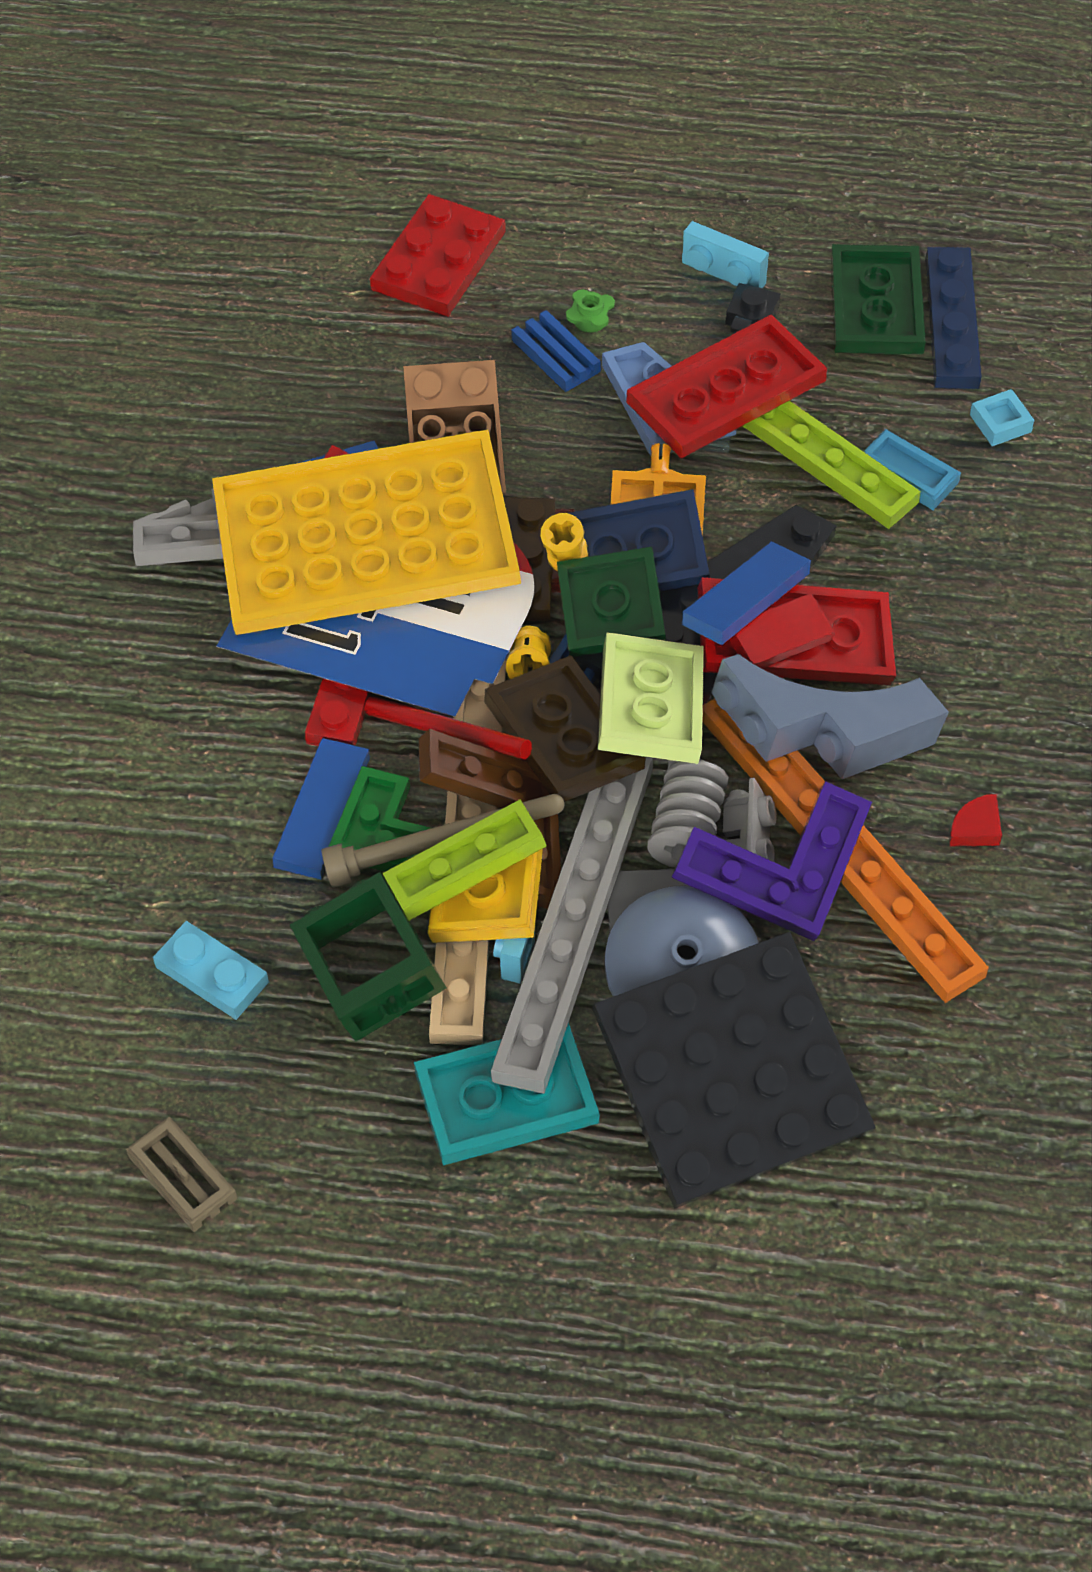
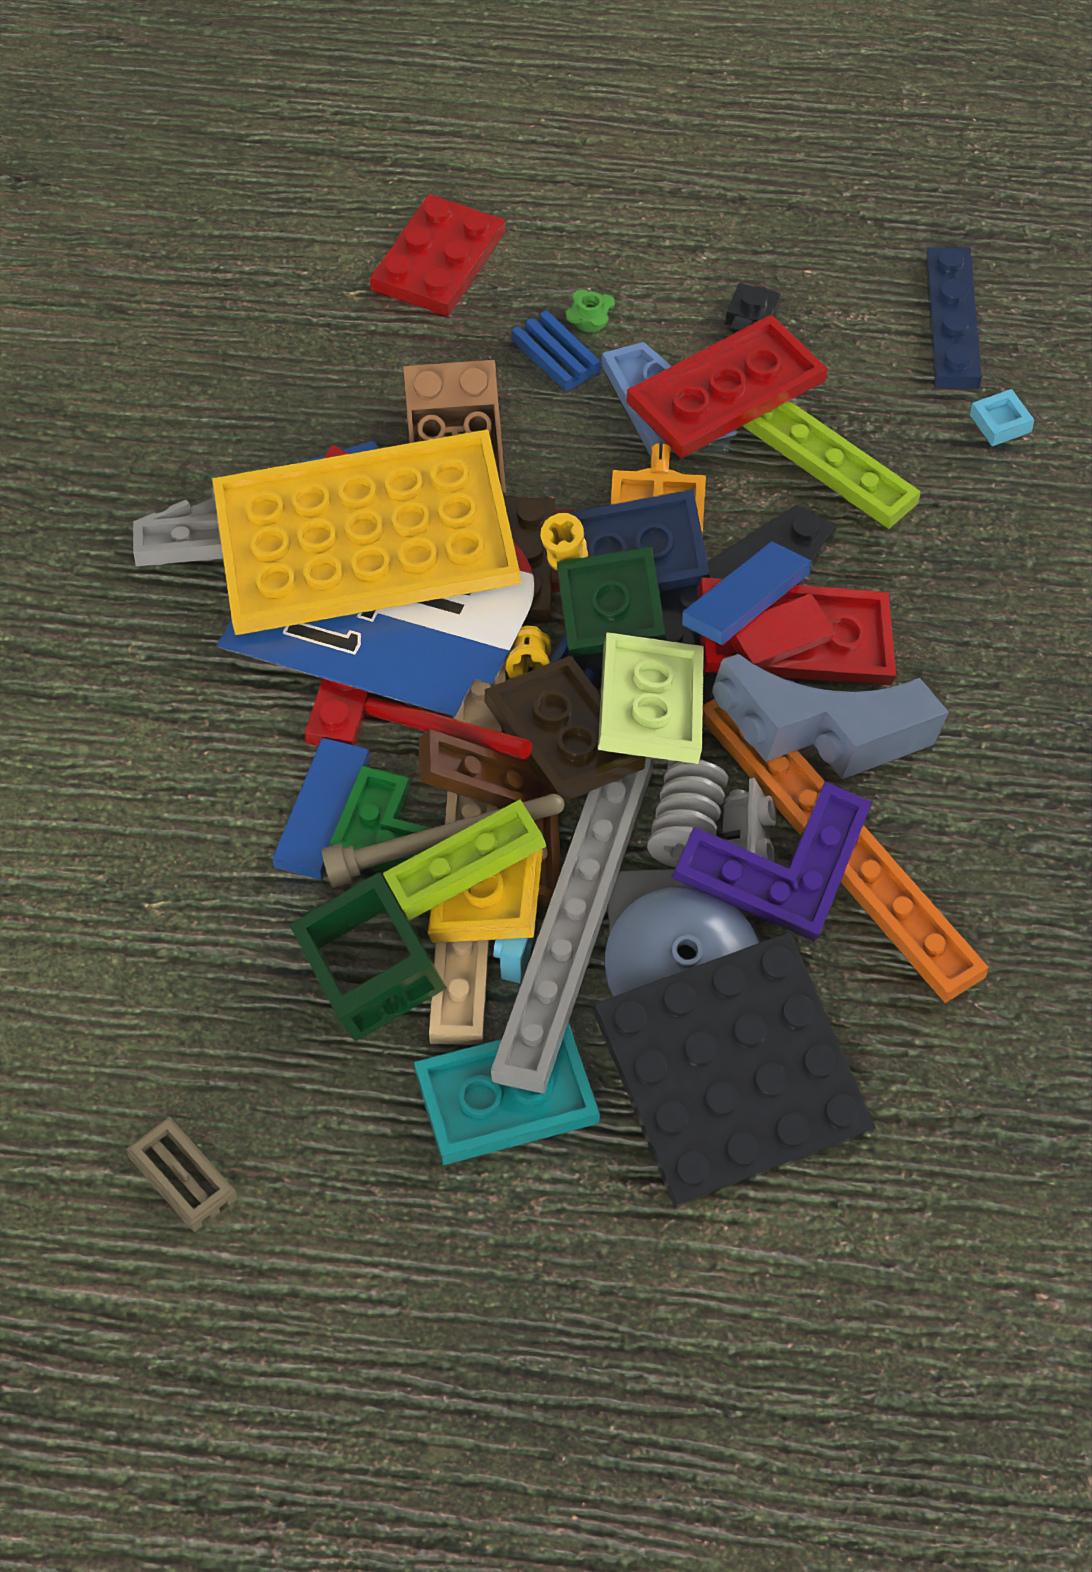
(211, 970): medium azure plate -> none
(724, 256): medium azure plate -> none
(877, 299): dark green plate -> none
(916, 467): dark azure tile -> none
(977, 823): red tile -> none

